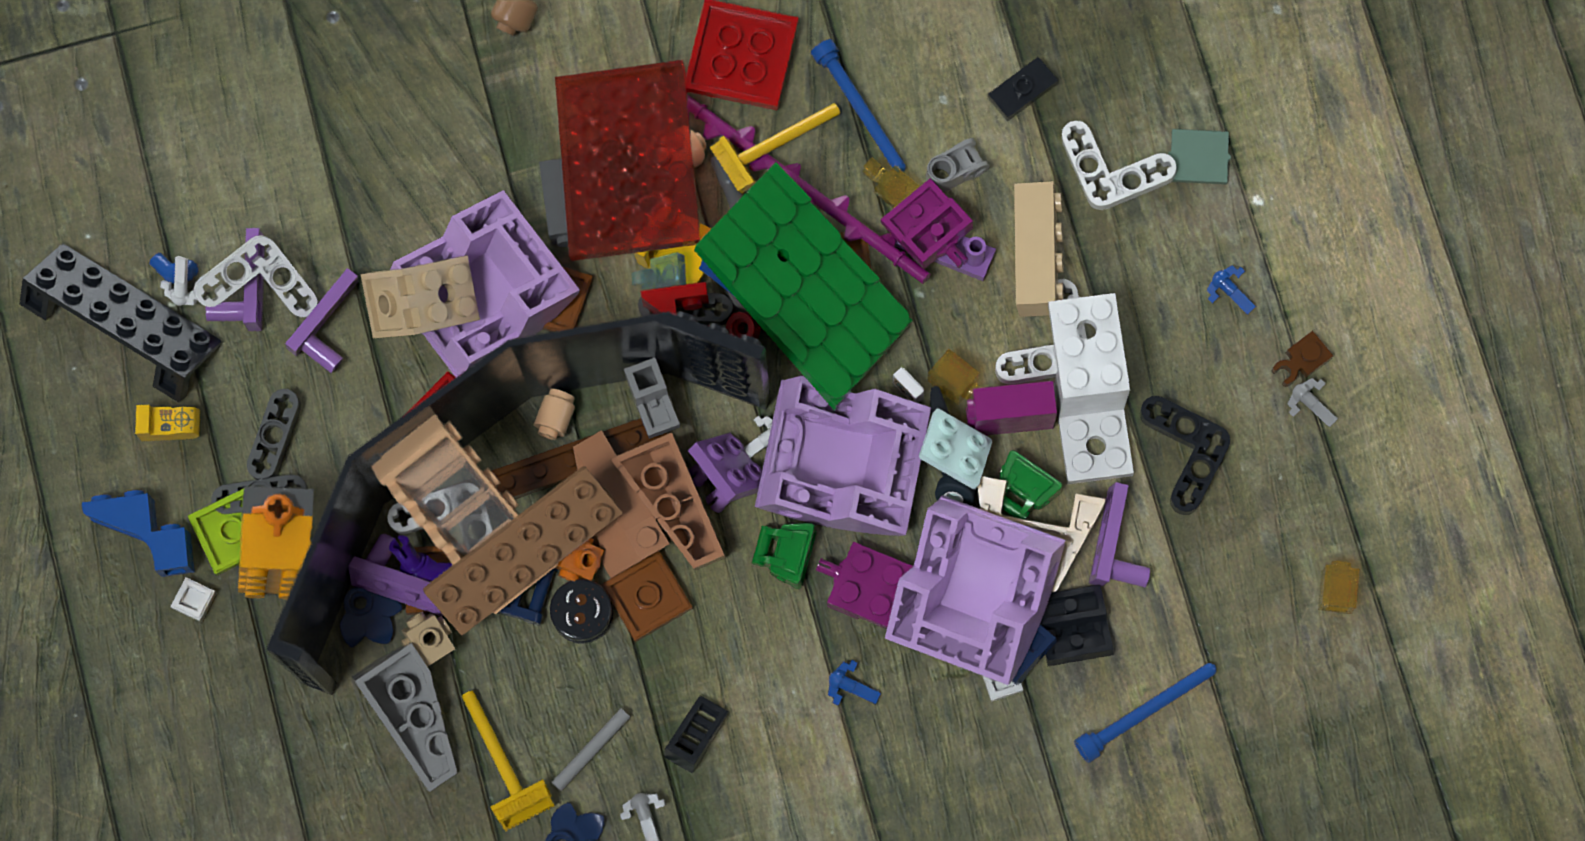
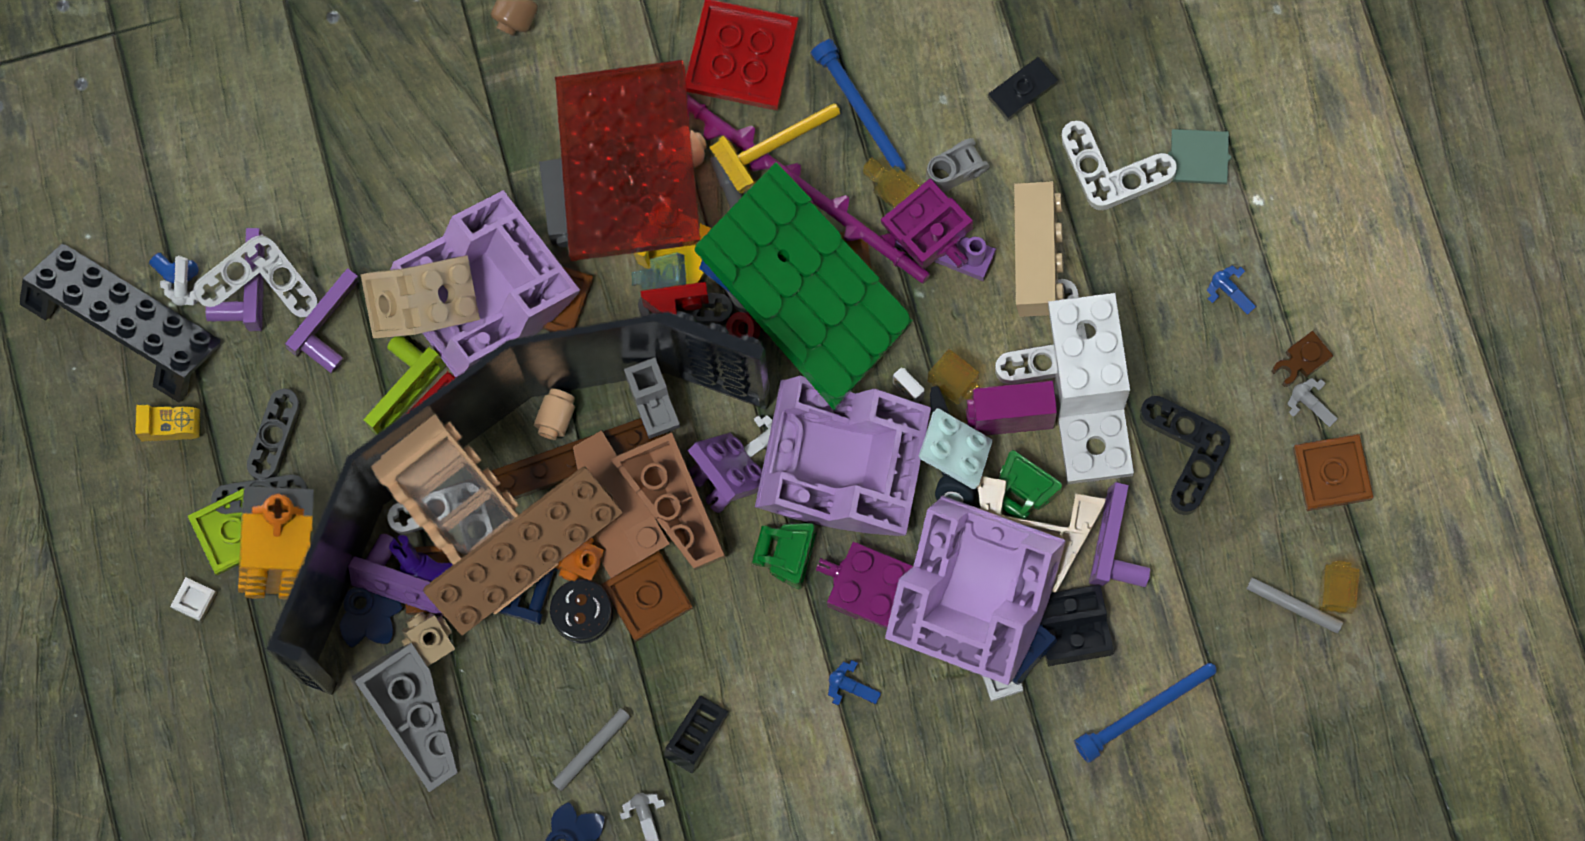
(136, 517): blue arch -> none
(422, 371): none -> lime piece
(522, 802): yellow piece -> none
(1294, 605): none -> light grey bar
(1333, 472): none -> dark orange tile

